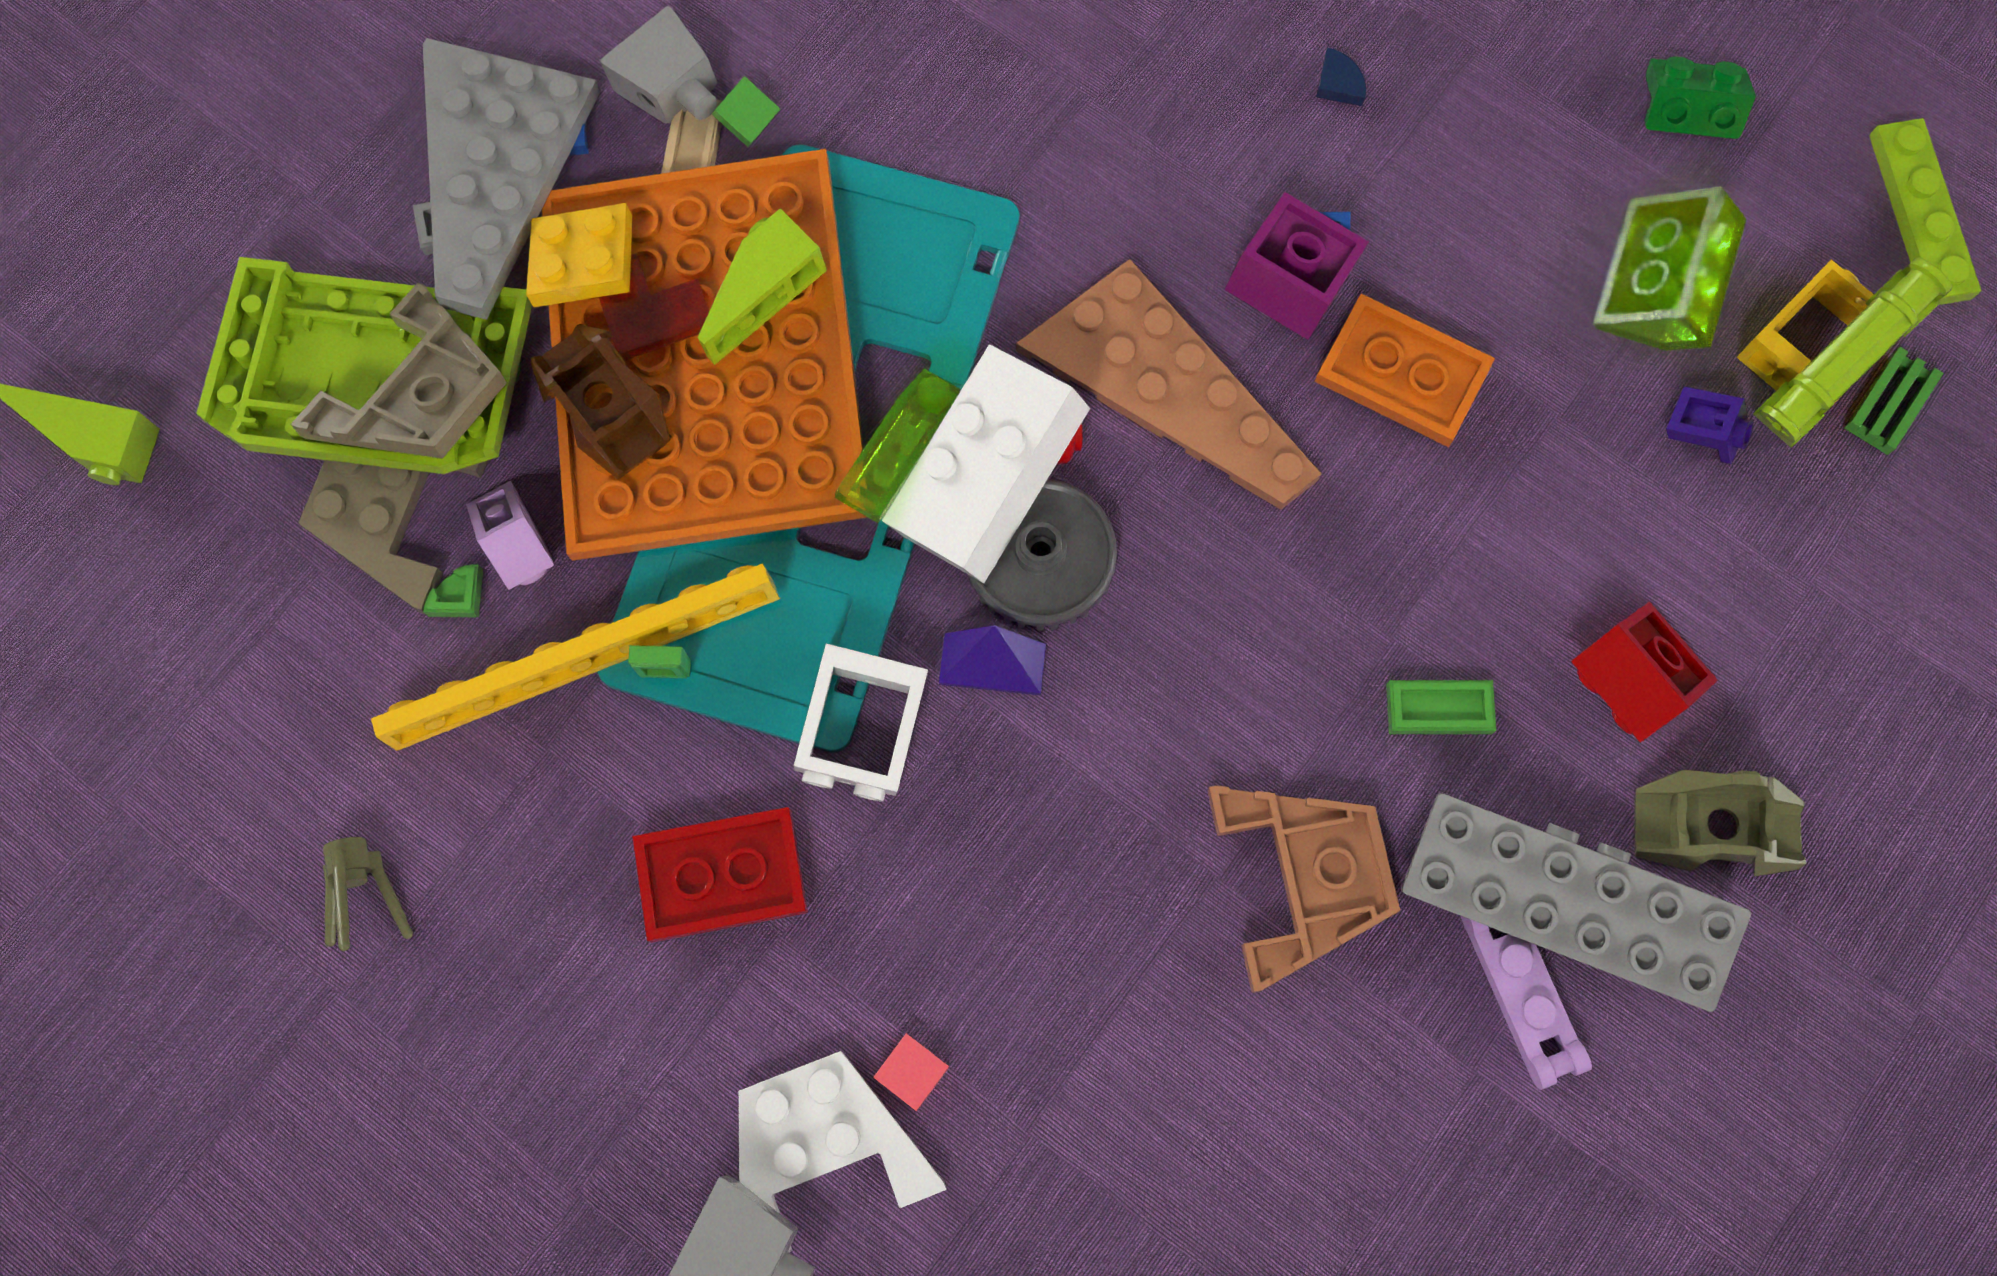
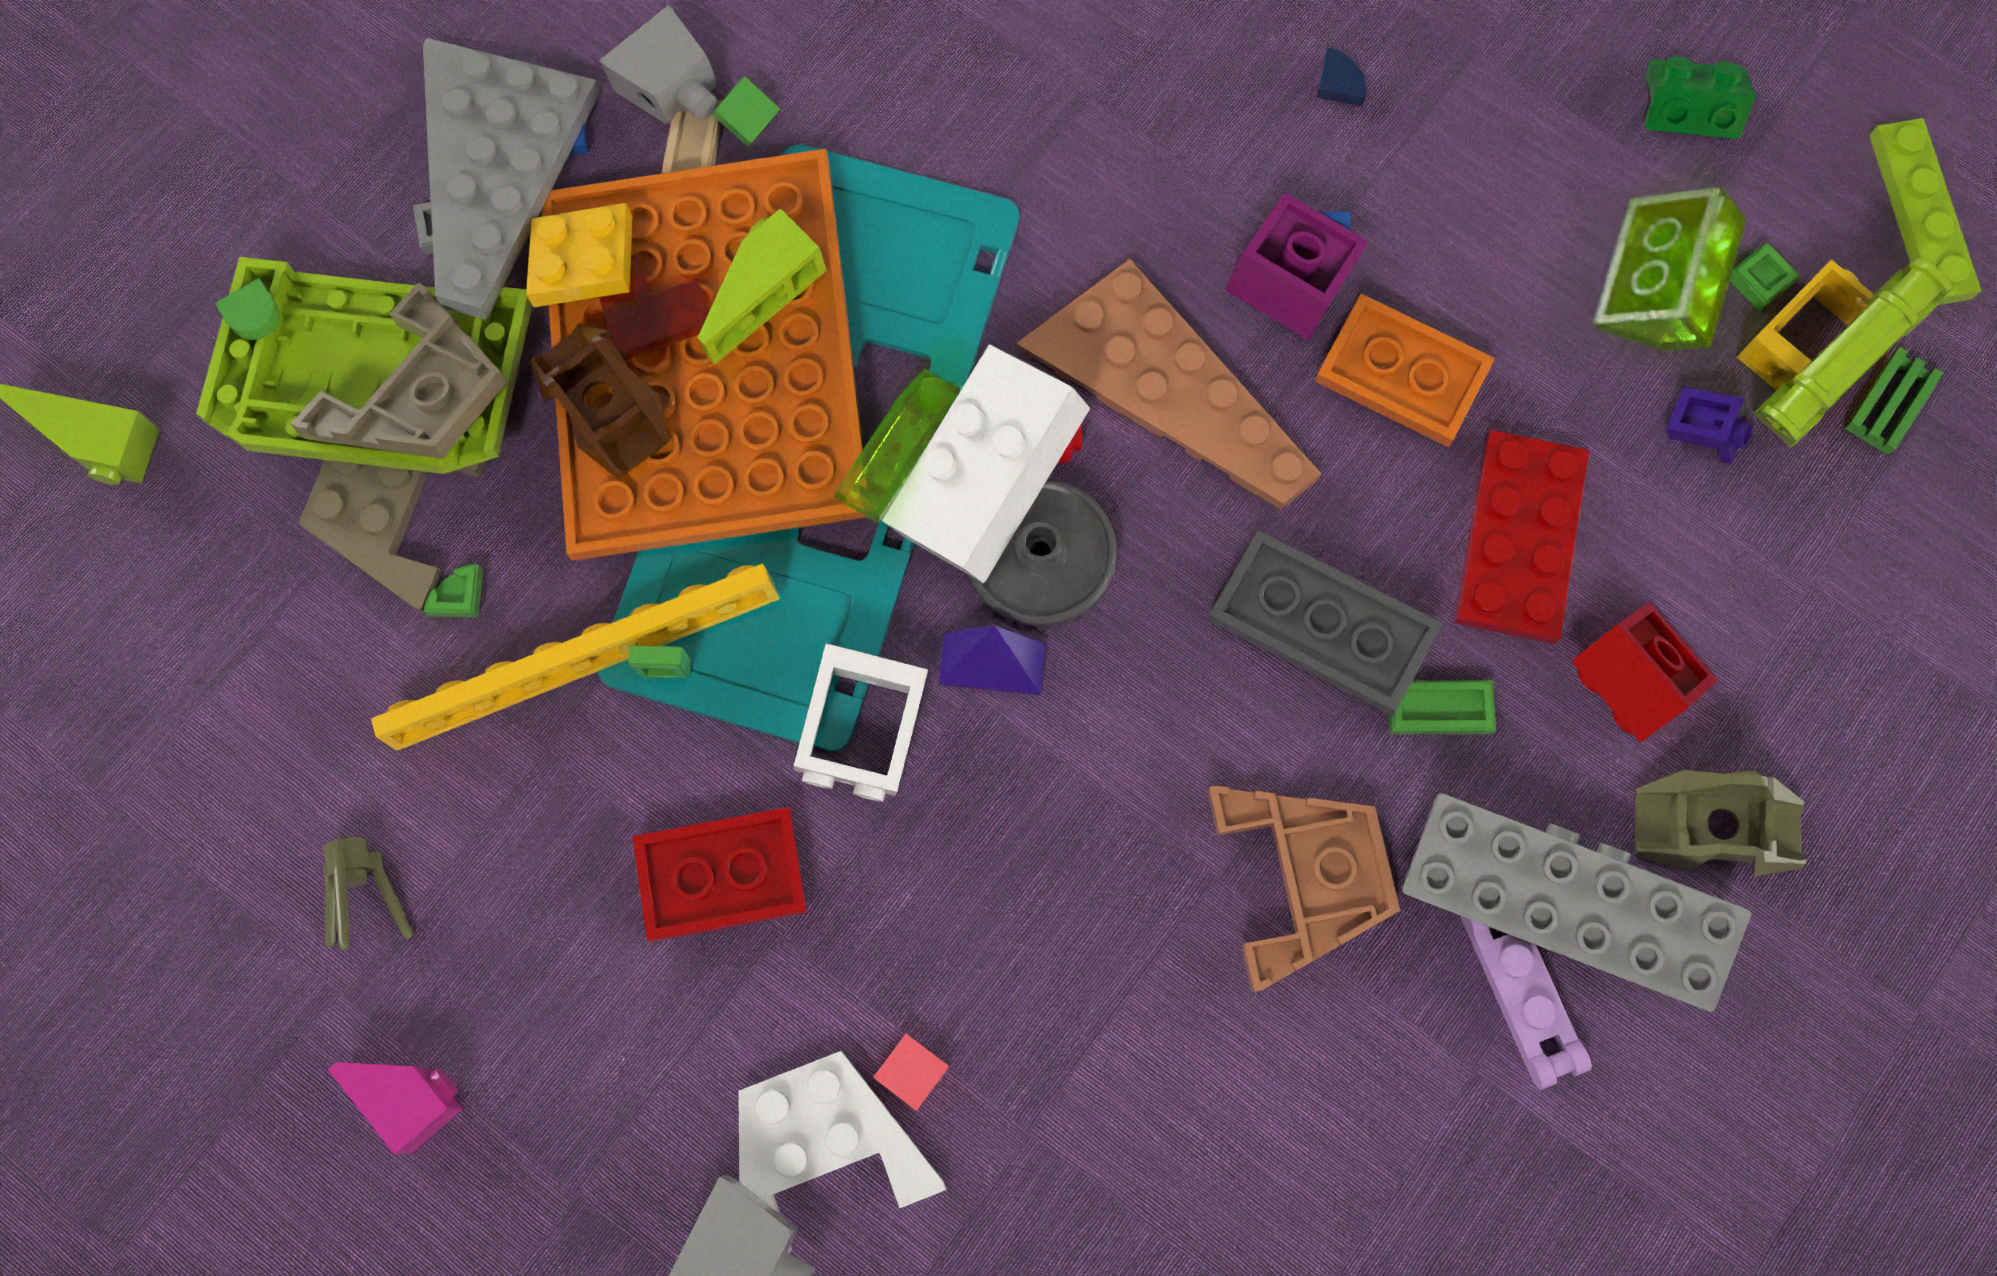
(250, 311): none -> bright green tile
(399, 1101): none -> dark pink slope
(509, 536): lavender slope -> none
(1326, 622): none -> dark grey plate
(1522, 537): none -> red plate
(1763, 277): none -> bright green tile

